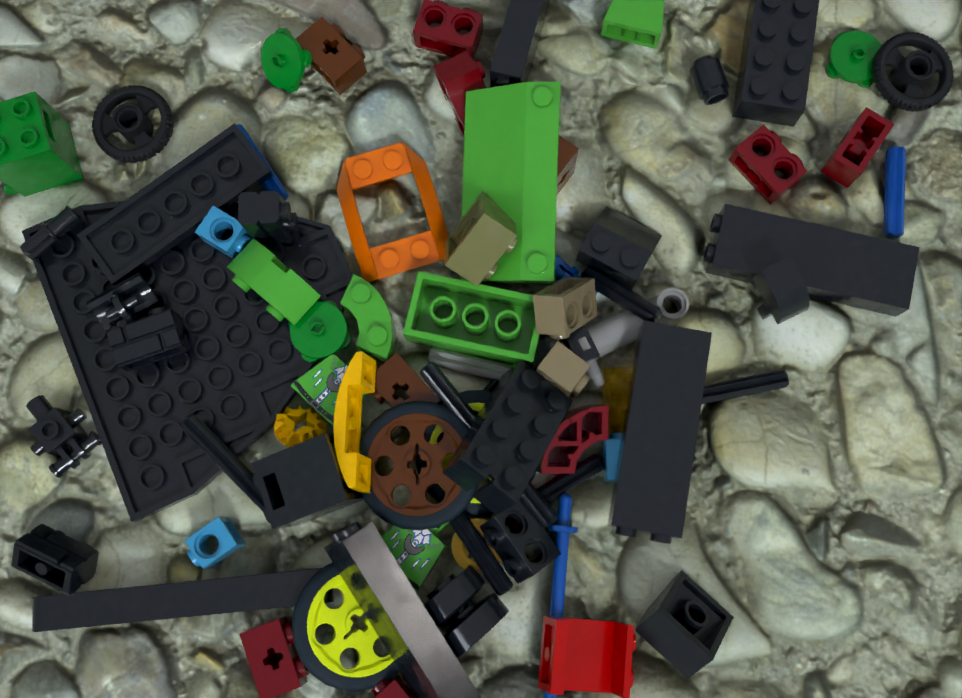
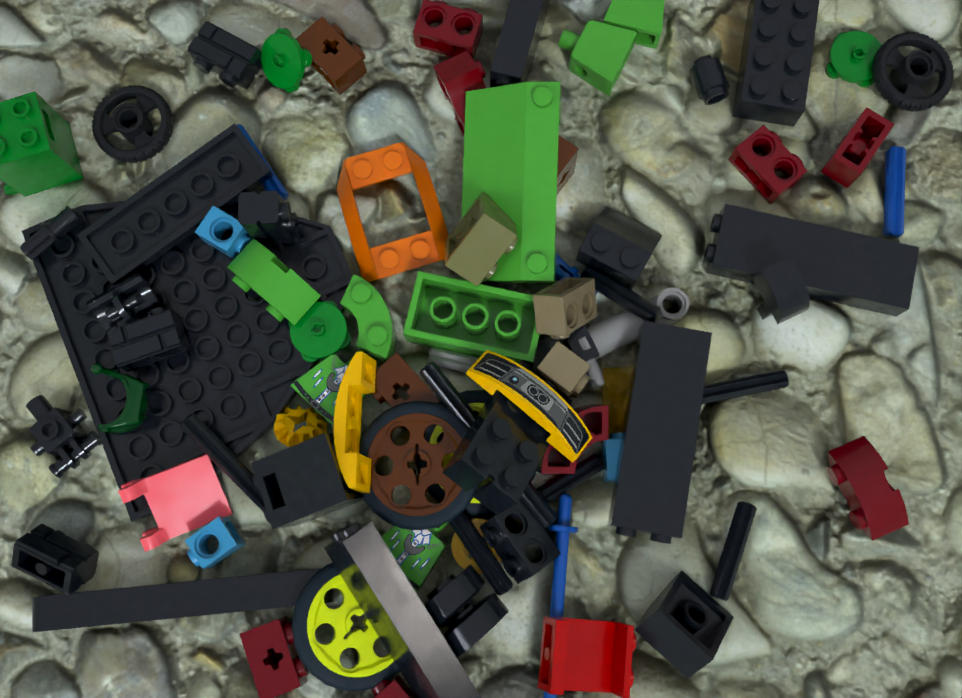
(135, 404): none -> dark green helmet
(179, 499): none -> coral flag
(225, 55): none -> black brick
(535, 398): none -> slope
(598, 53): none -> bright green torso
(733, 550): none -> black axle
(862, 479): none -> dark red brick

